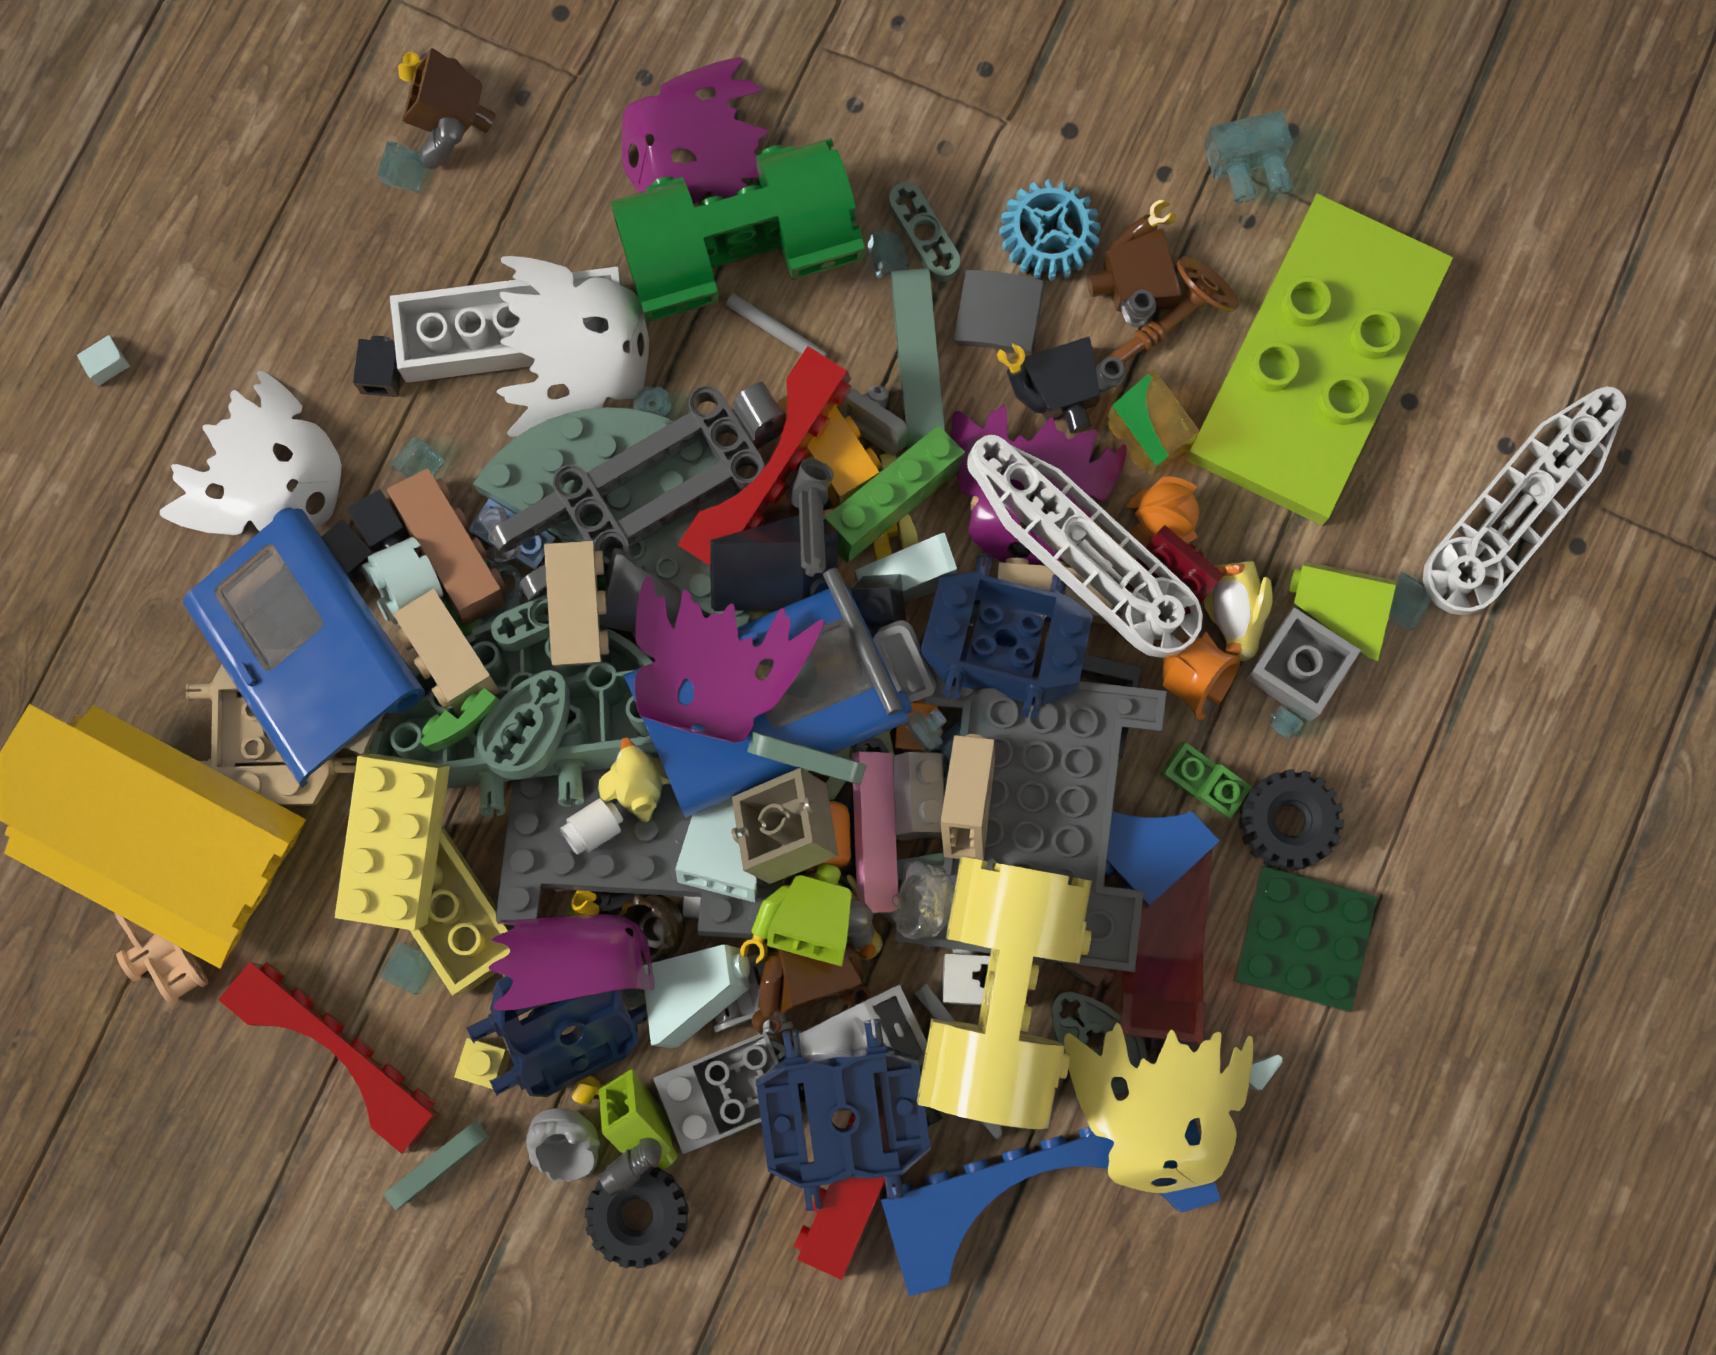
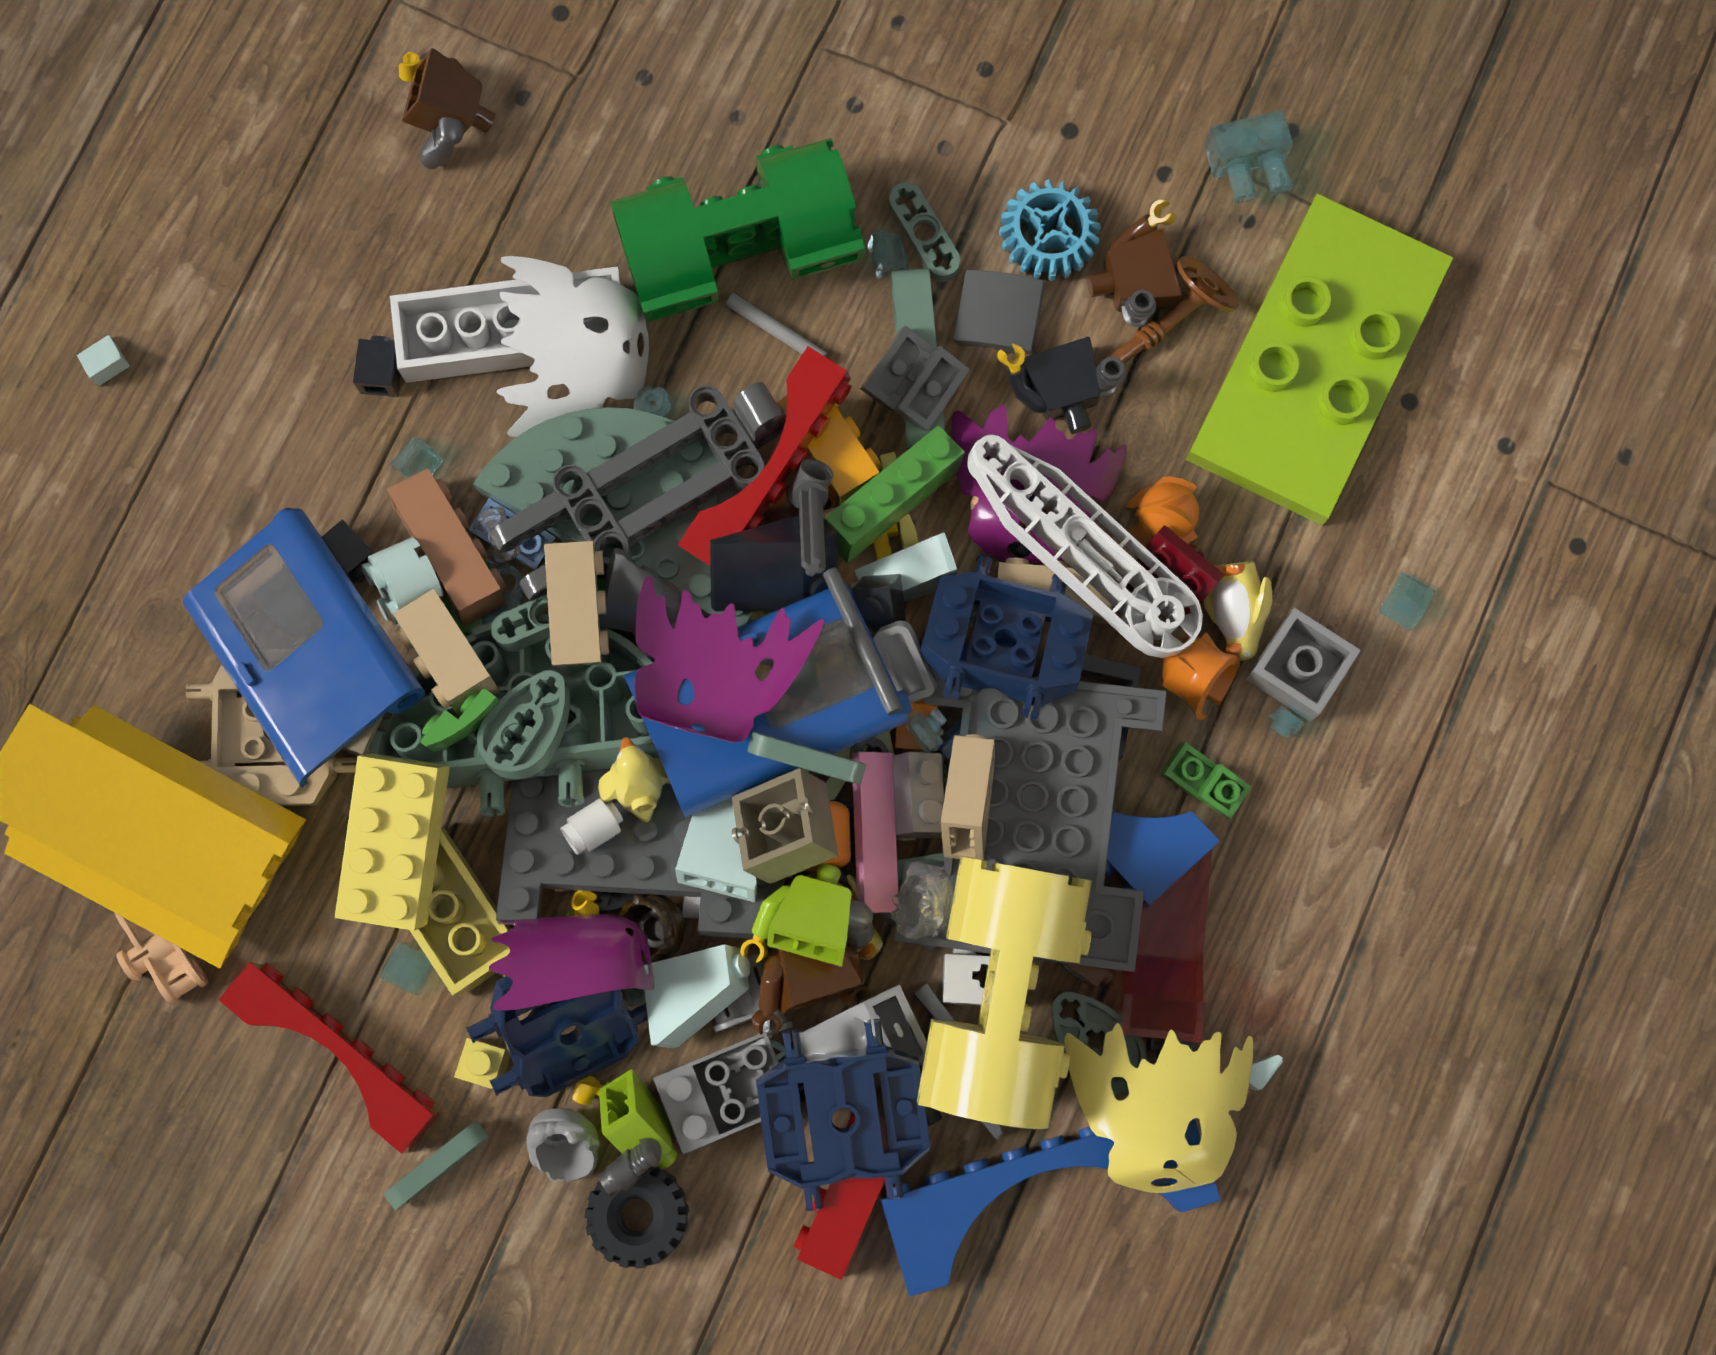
(251, 472): white piece -> none
(378, 521): black brick -> none
(401, 167): clear light blue slope -> none
(704, 127): magenta piece -> none
(874, 420): light grey piece -> none
(915, 379): none -> dark grey slope
(1152, 424): clear yellow slope -> none
(1305, 939): dark green plate -> none
(1320, 816): black tyre -> none
(1346, 602): lime slope -> none
(1540, 485): white beam -> none

